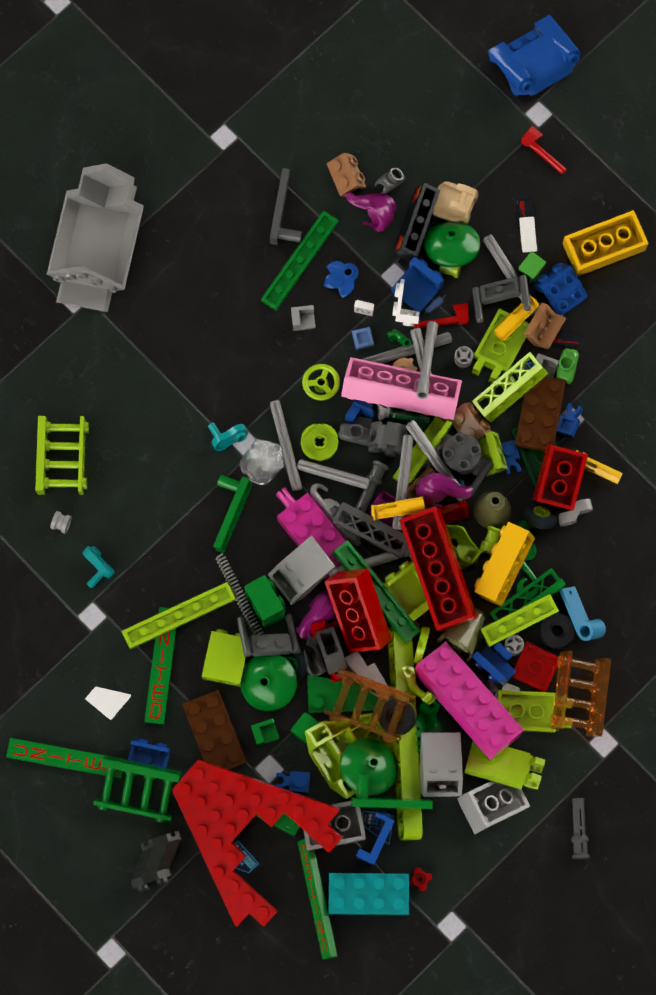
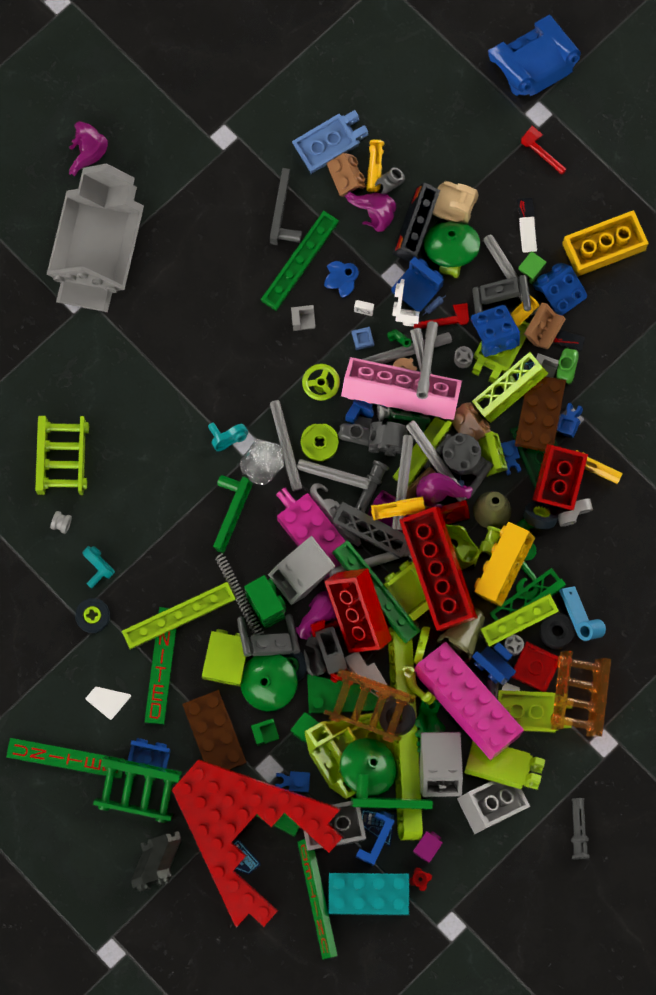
(91, 145): none -> magenta piece
(100, 621): none -> black bush
(329, 140): none -> medium blue tile
(375, 166): none -> yellow piece
(428, 846): none -> magenta brick
(496, 330): none -> blue bracket

